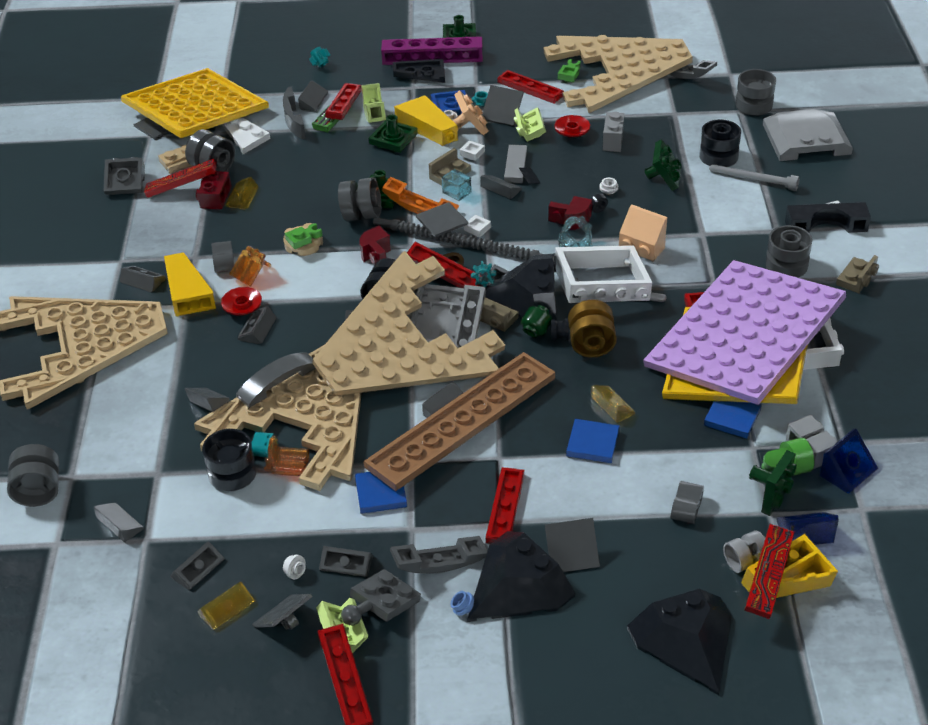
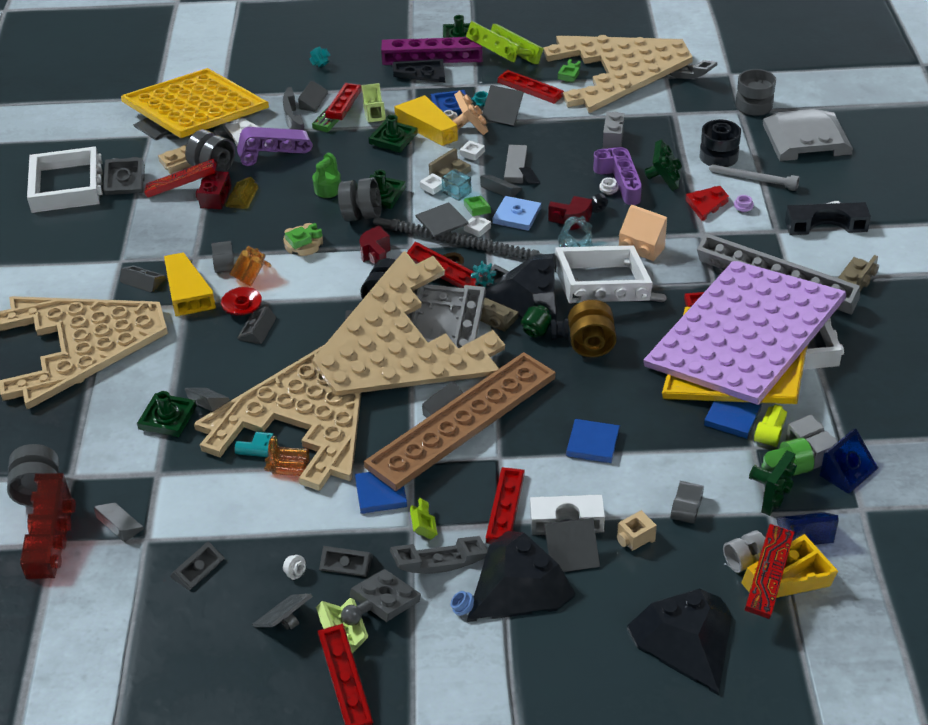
(47, 526): none -> clear red wedge
(70, 197): none -> white window
(166, 414): none -> dark green plate
(226, 606): clear yellow slope -> none
(229, 459): black wheel -> none
(272, 374): dark grey slope -> none
(296, 142): none -> medium lavender beam
(326, 177): none -> bright green piece
(409, 200): orange slope -> none
(422, 521): none -> lime plate
(431, 184): none -> white plate
(477, 205): none -> bright green tile
(504, 42): none -> lime fence
(516, 213): none -> light blue plate
(530, 124): yellowish green bracket -> none
(554, 509): none -> white arch
(572, 125): red dish -> none
(611, 402): clear yellow slope -> none
(619, 163): none -> medium lavender beam
(636, 531): none -> tan brick
(707, 201): none -> red wing
(722, 252): none -> light grey brick
(743, 203): none -> lavender plate
(770, 428): none -> neon yellow piece
(789, 250): dark grey wheel -> none

